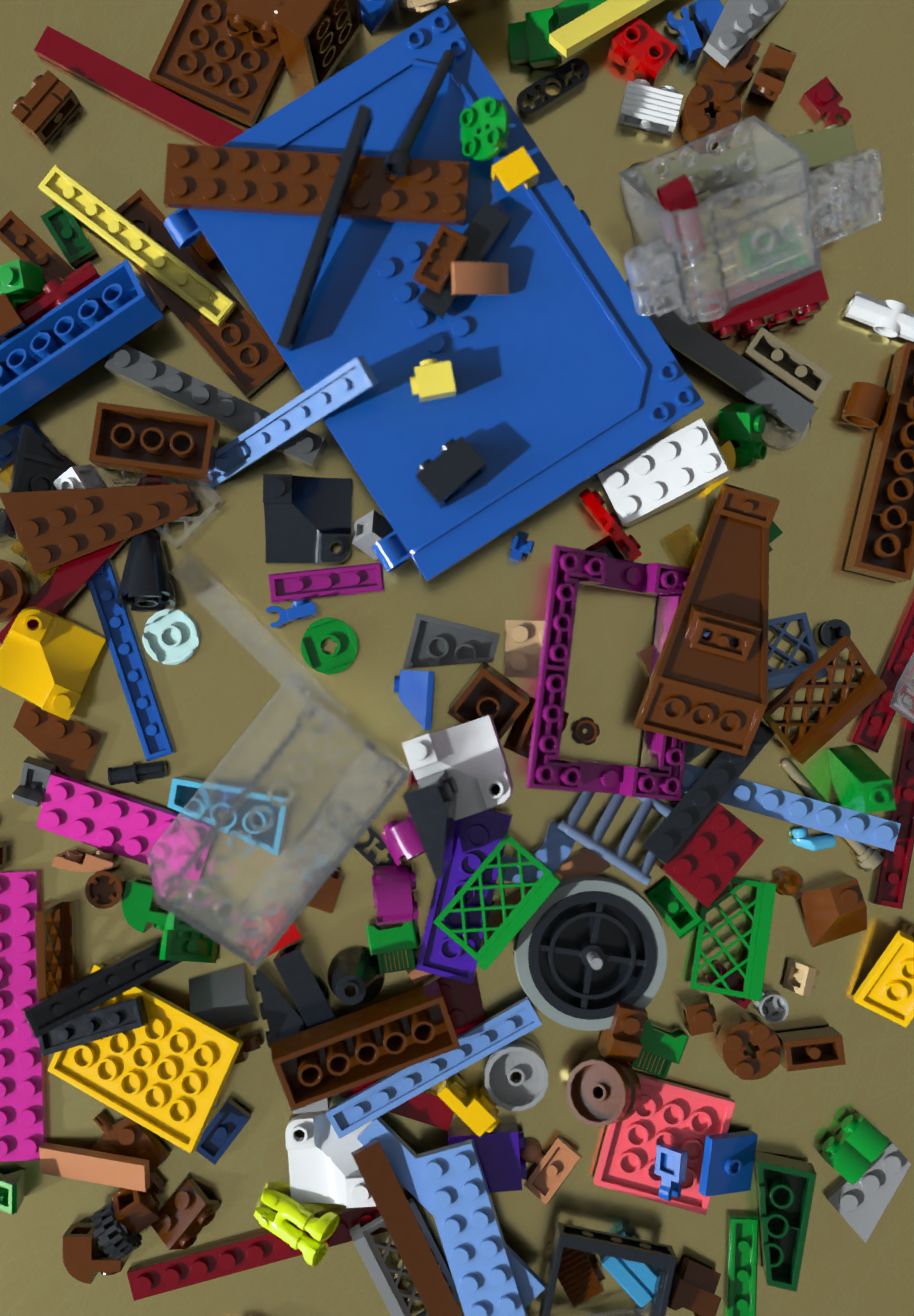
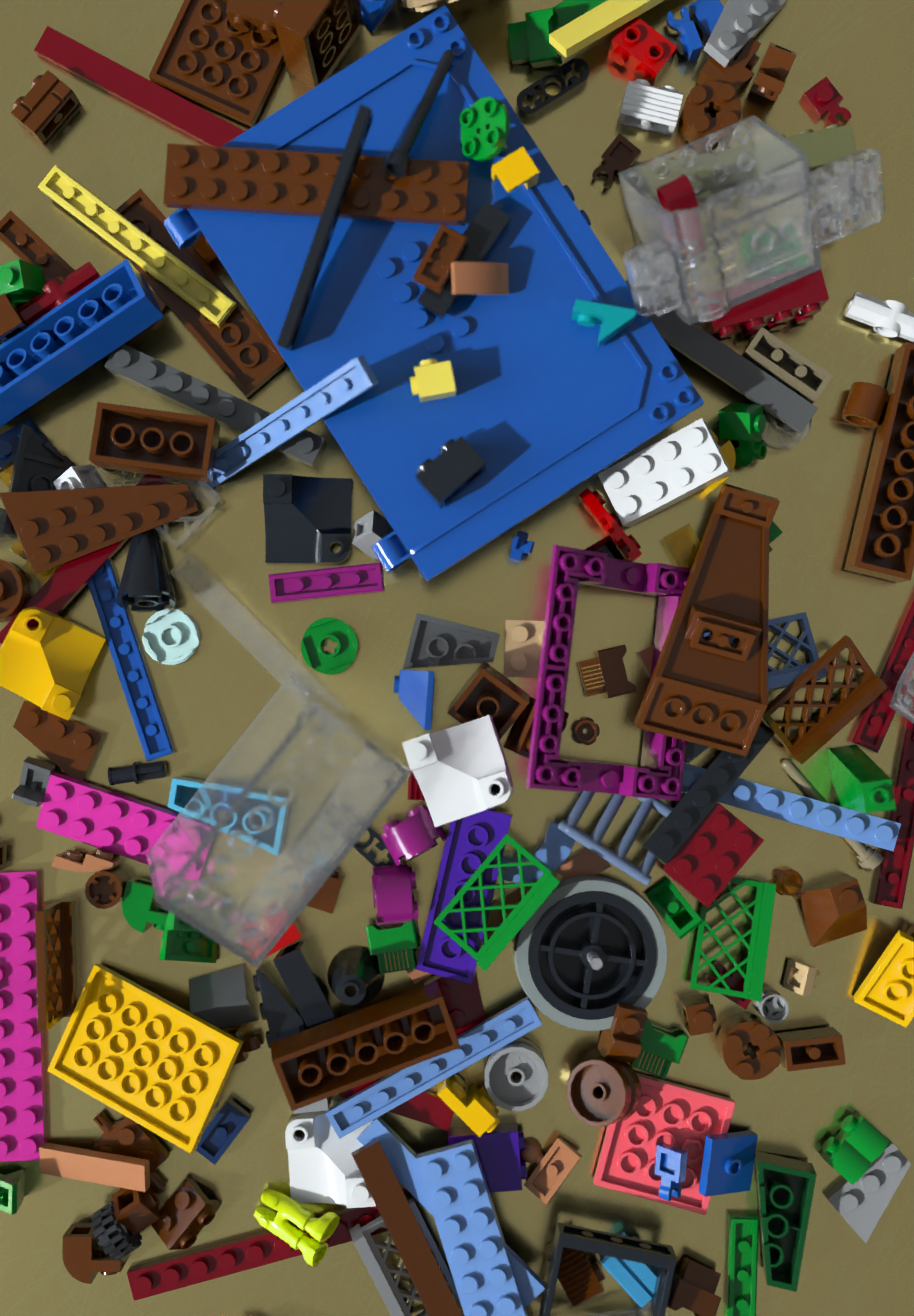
(68, 235): dark green plate -> none
(95, 989): black plate -> none
(95, 1026): black tile -> none
(300, 610): blue plate -> none
(433, 812): black slope -> none
(606, 673): none -> reddish brown piece
(610, 318): none -> teal slope
(618, 157): none -> reddish brown plate
(812, 843): medium azure arm -> none
(827, 634): black wheel -> none

